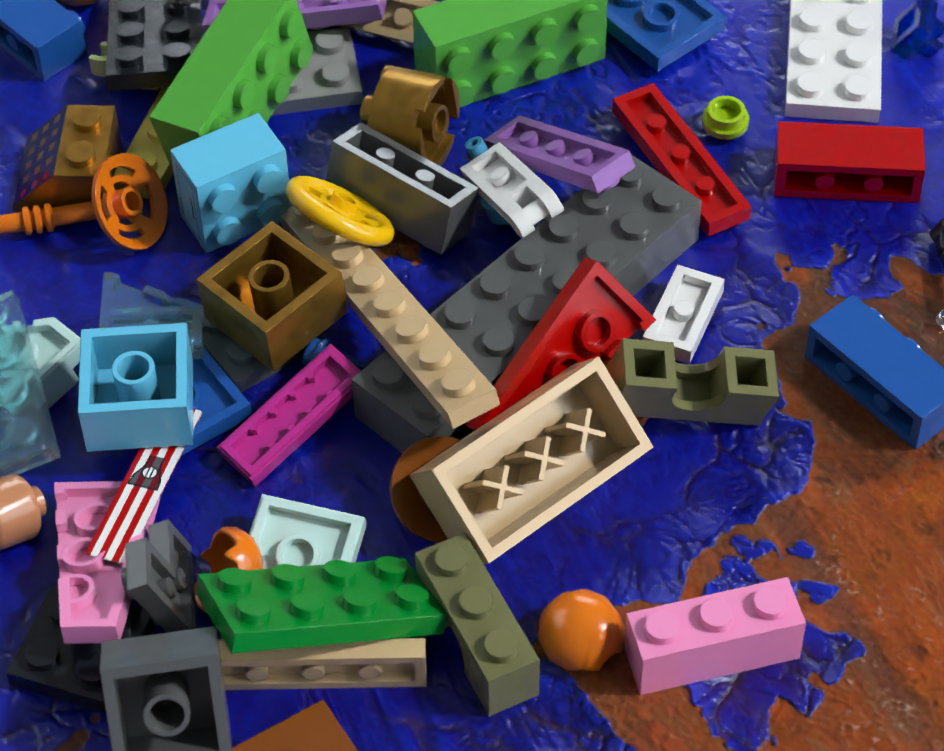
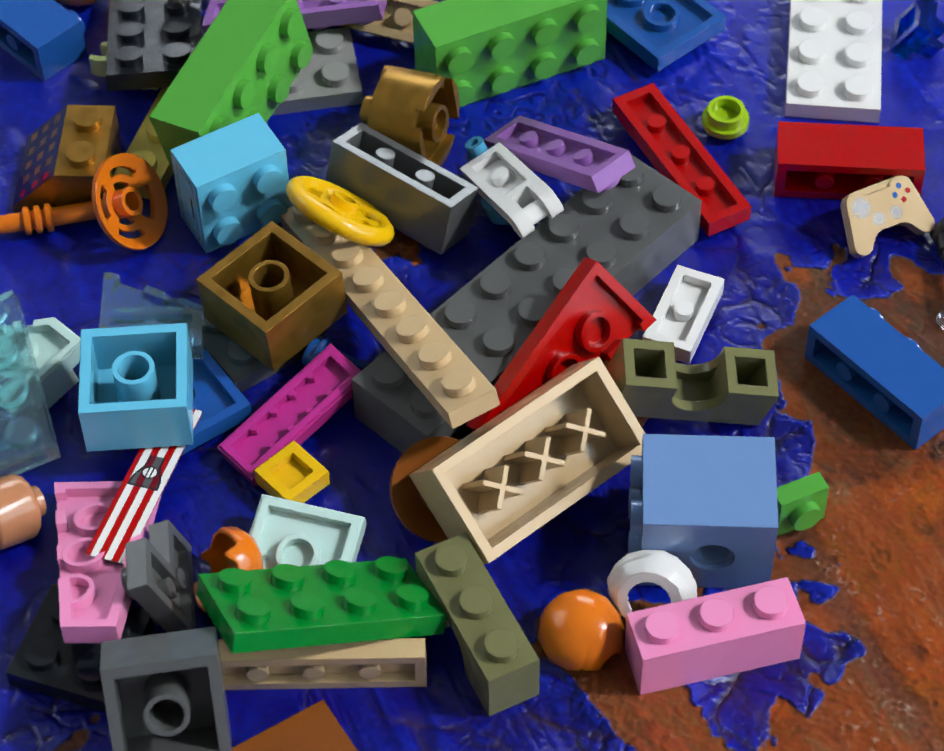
(292, 474): none -> yellow plate
(651, 567): none -> white piece
(707, 505): none -> medium blue brick
(801, 503): none -> bright green plate
(881, 207): none -> tan piece

